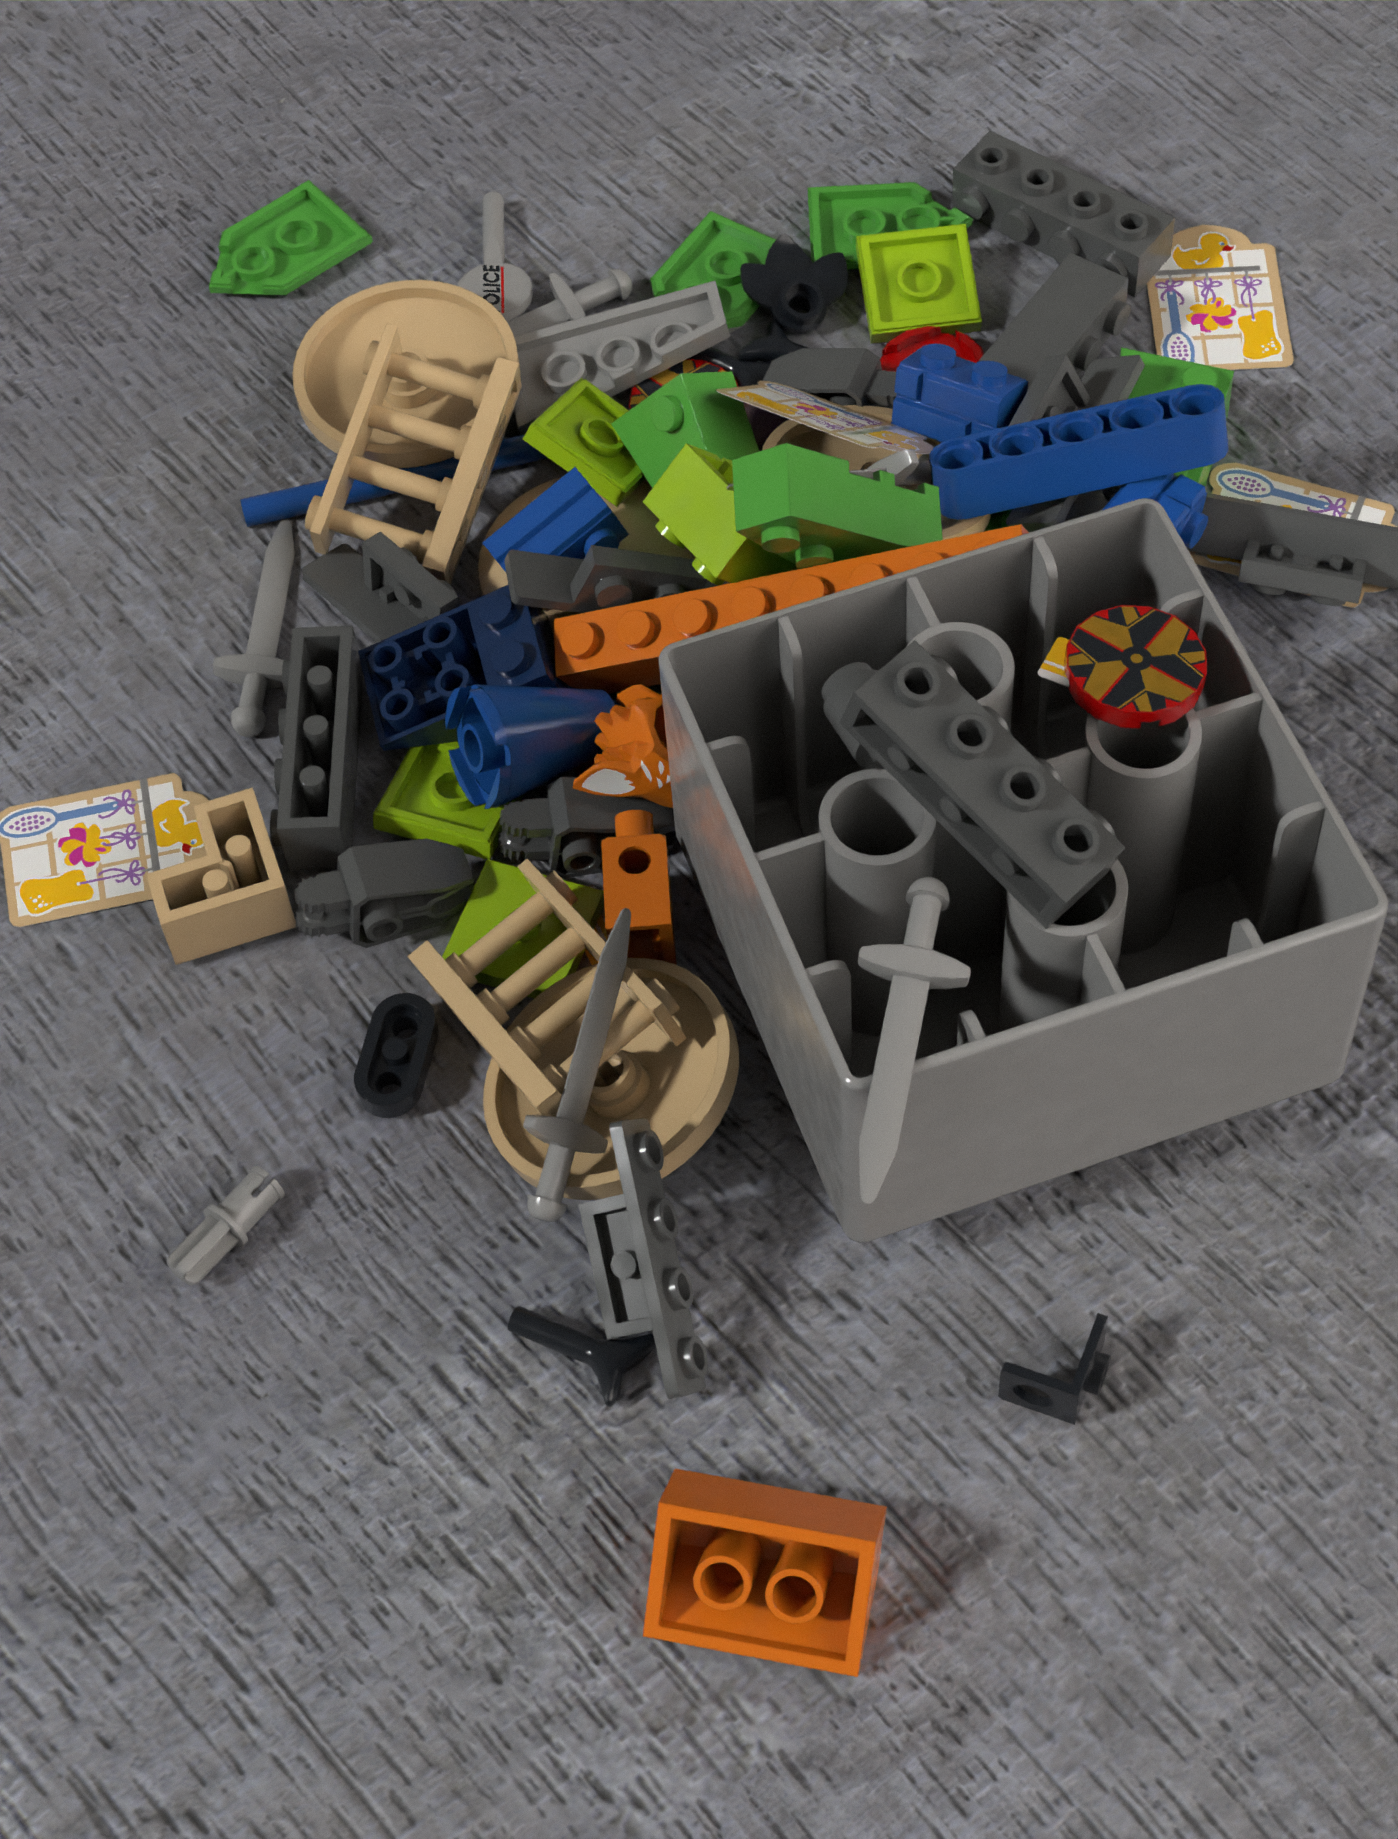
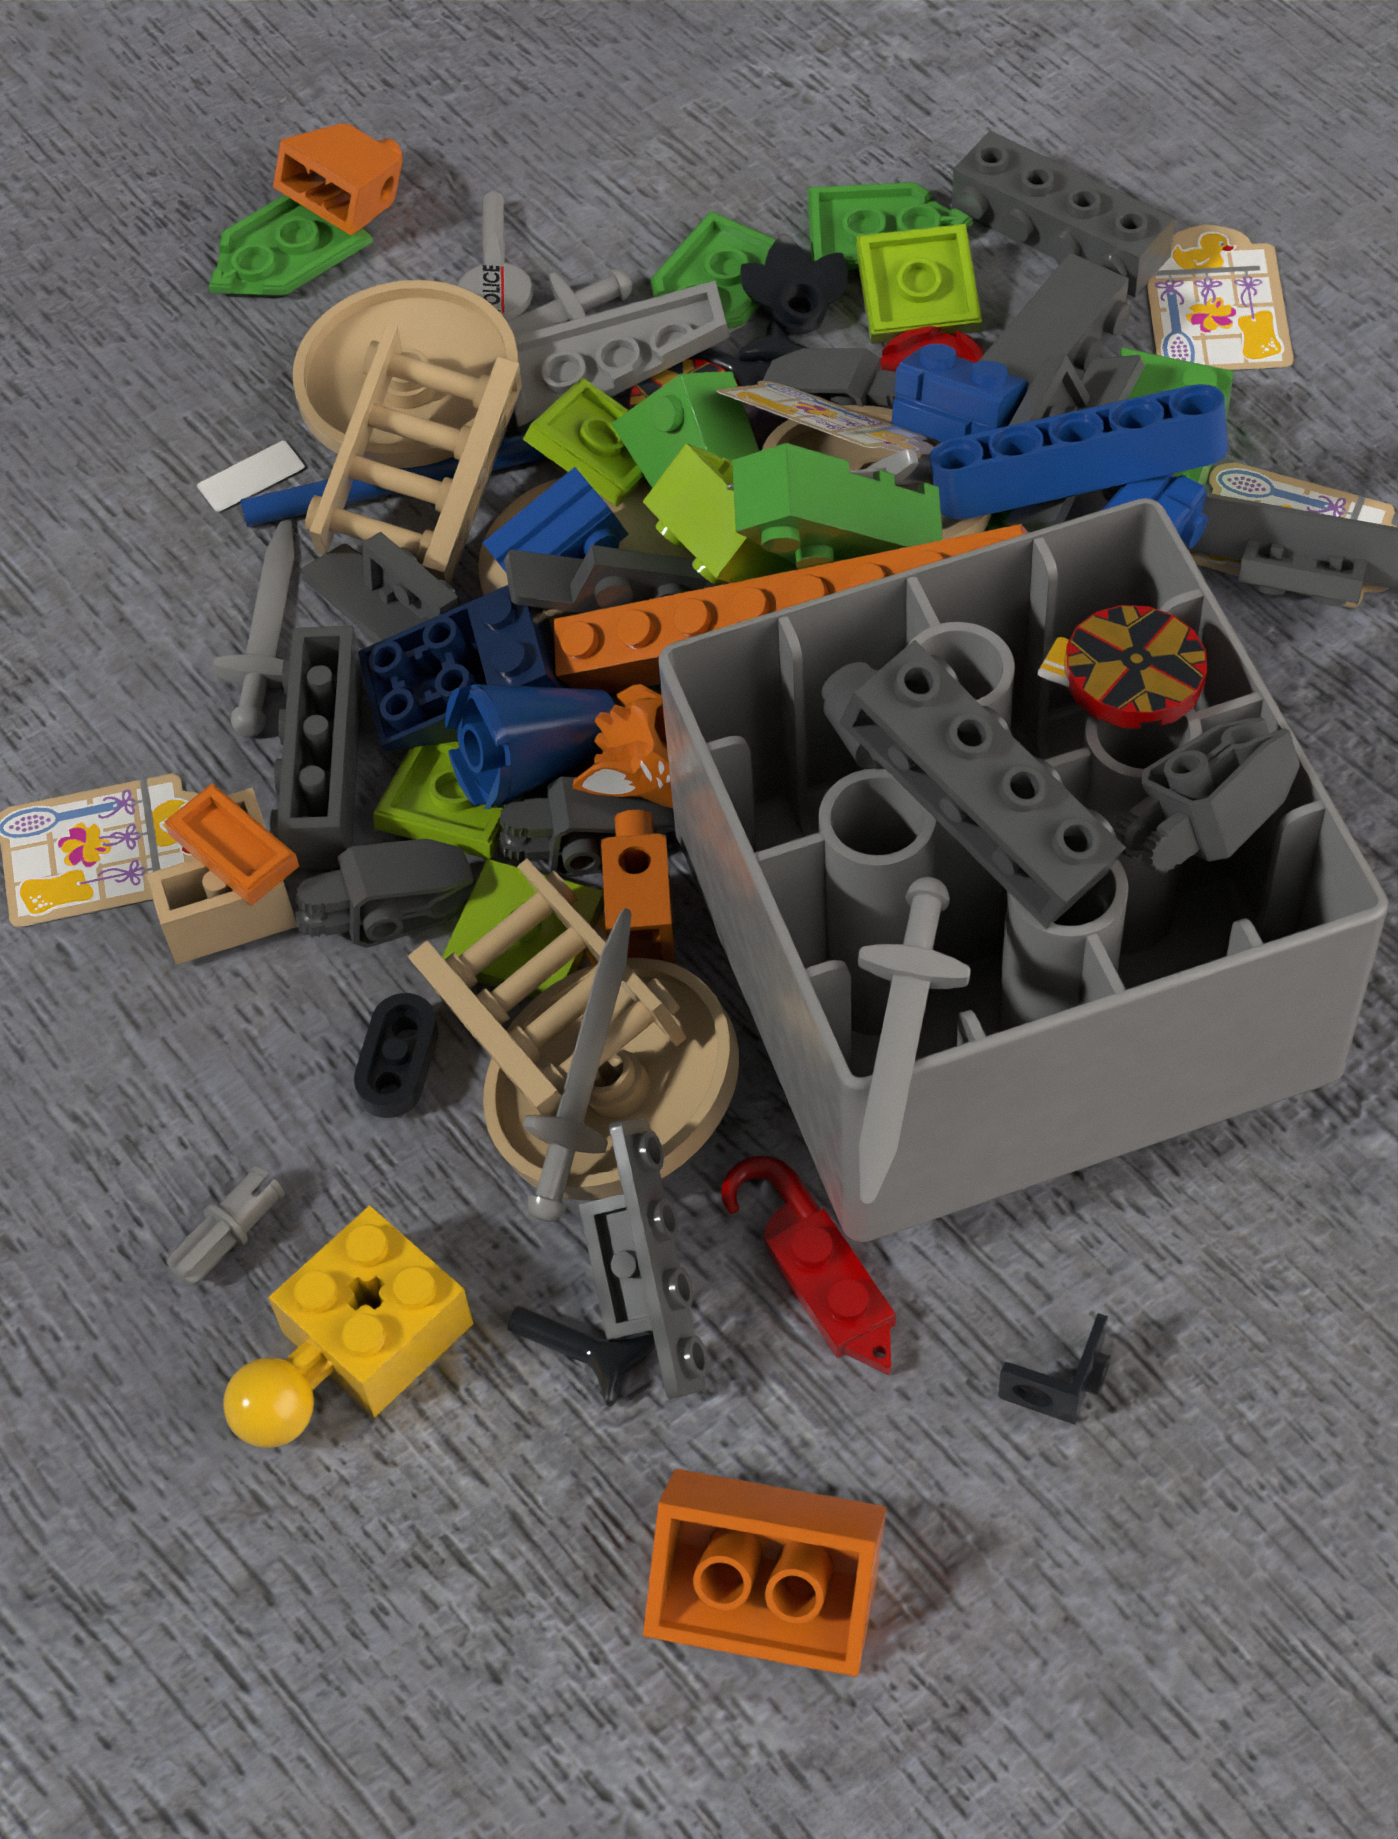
(231, 844): none -> orange tile
(250, 476): none -> white sticker
(339, 174): none -> orange torso
(358, 1312): none -> yellow brick
(819, 1265): none -> red plate
(1210, 794): none -> dark grey hinge

